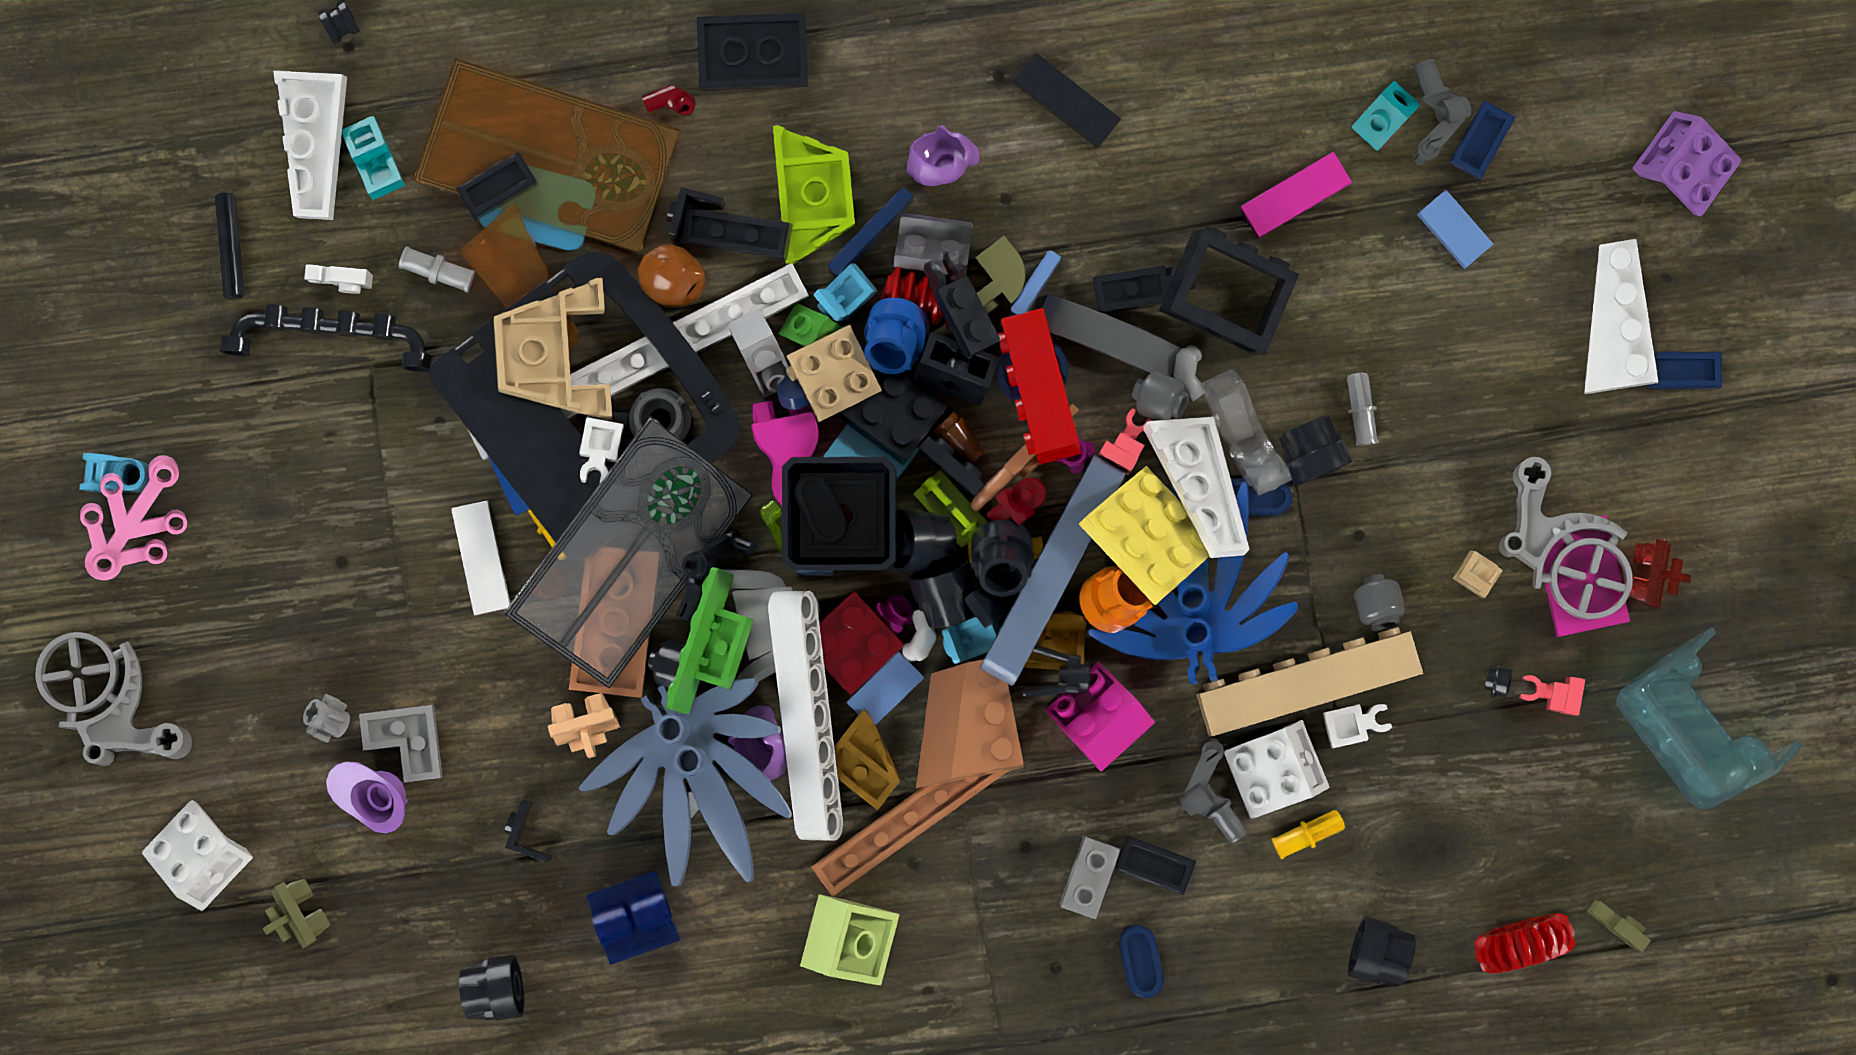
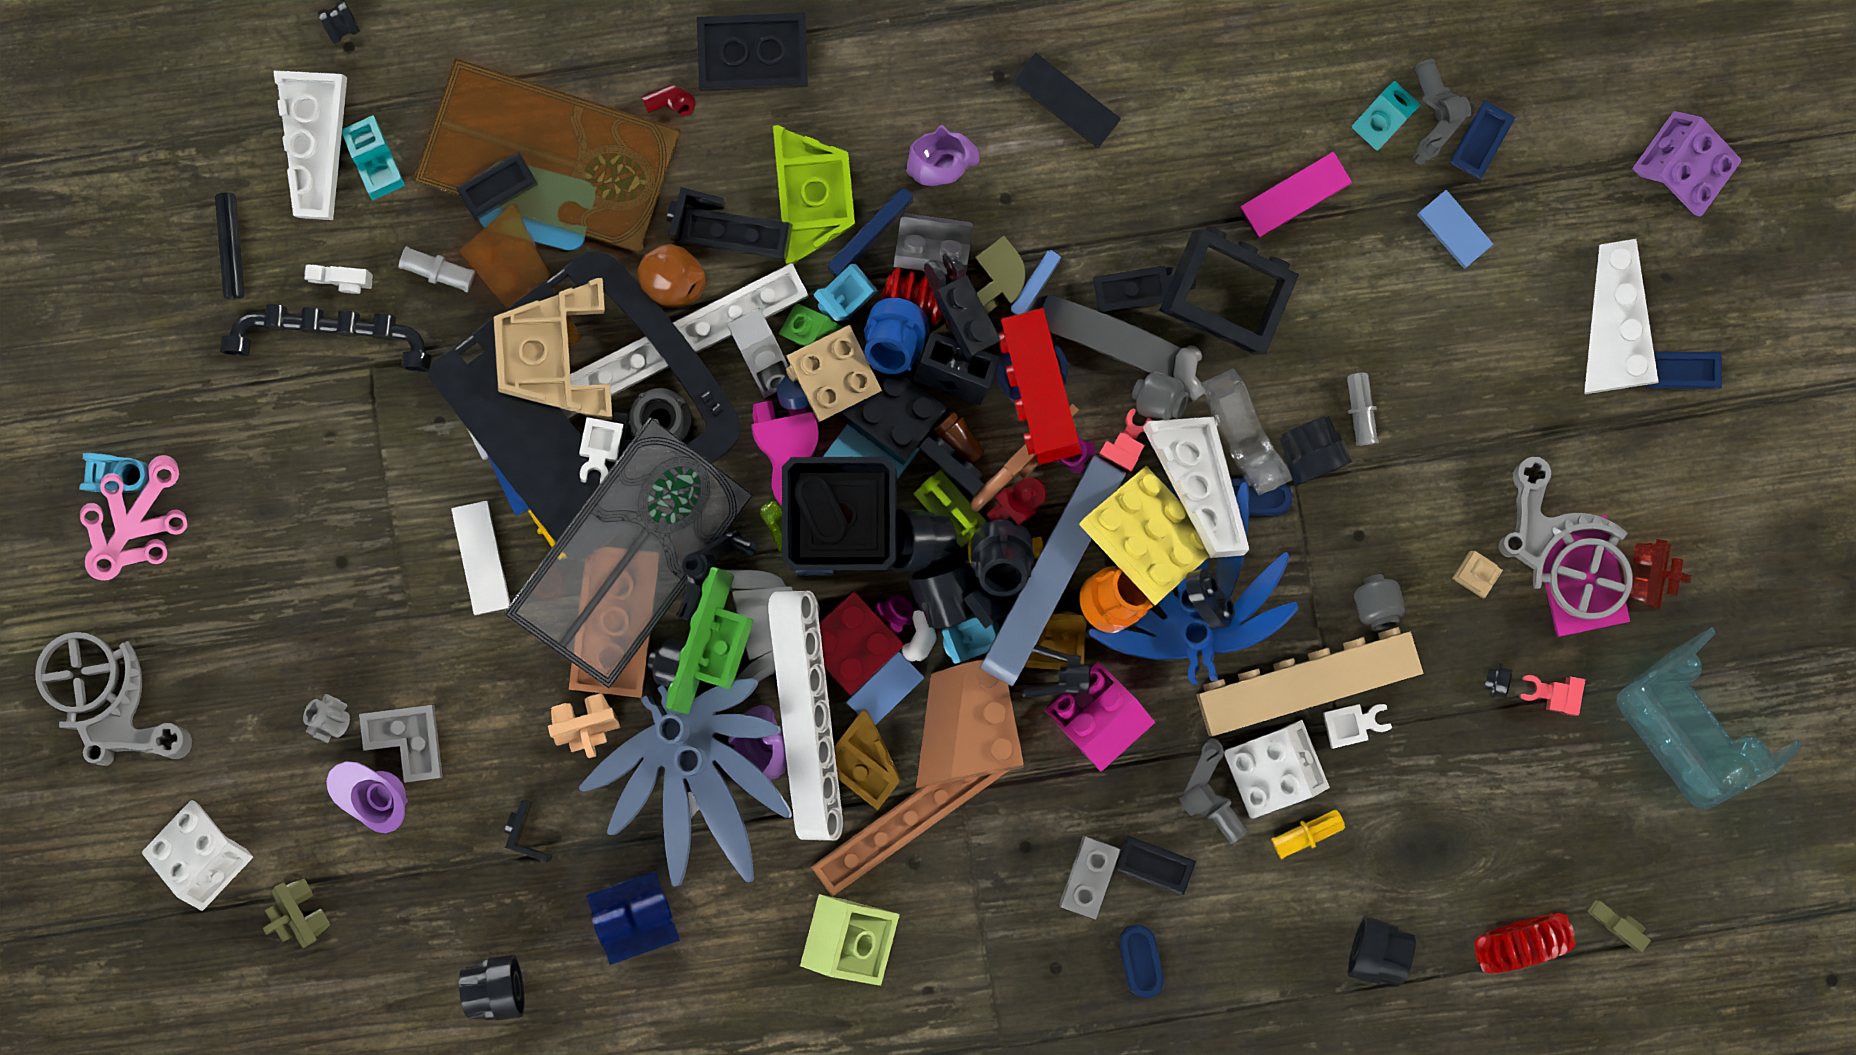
(1209, 599): none -> black plate

